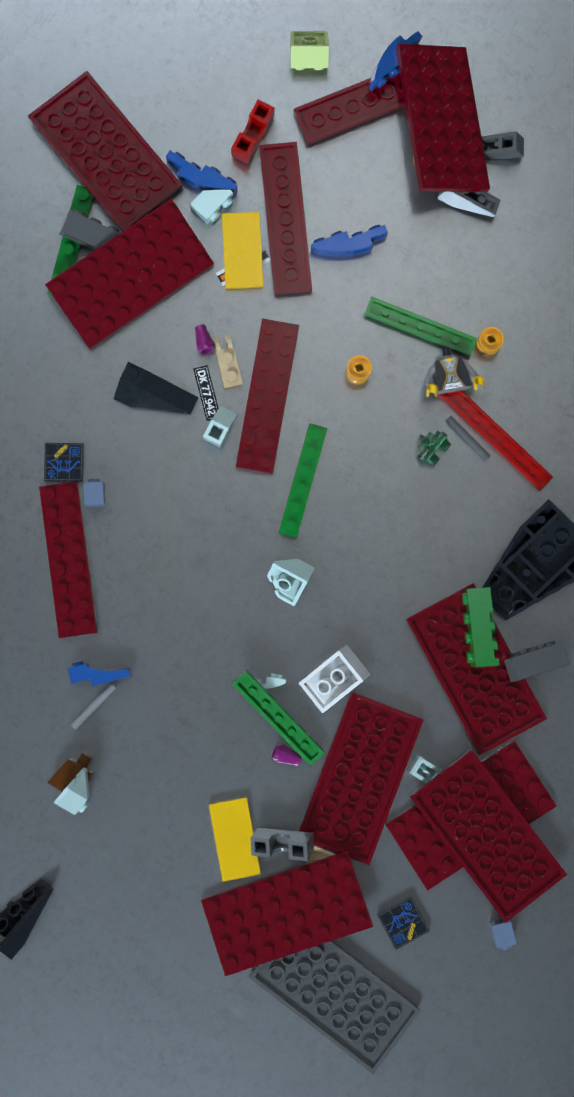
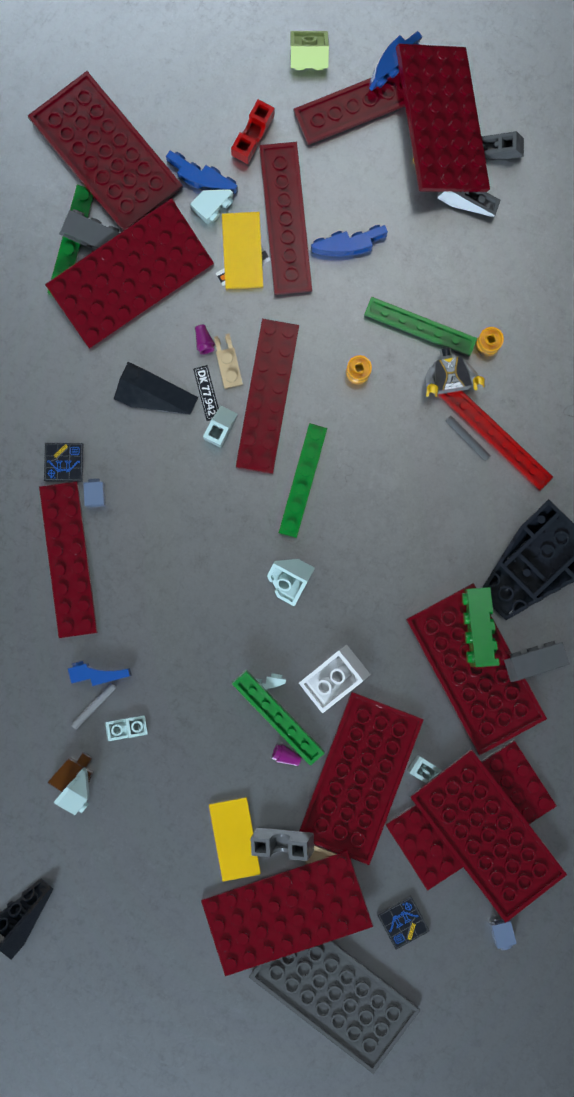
(126, 728): none -> light aqua slope
(430, 444): clear green hips -> none

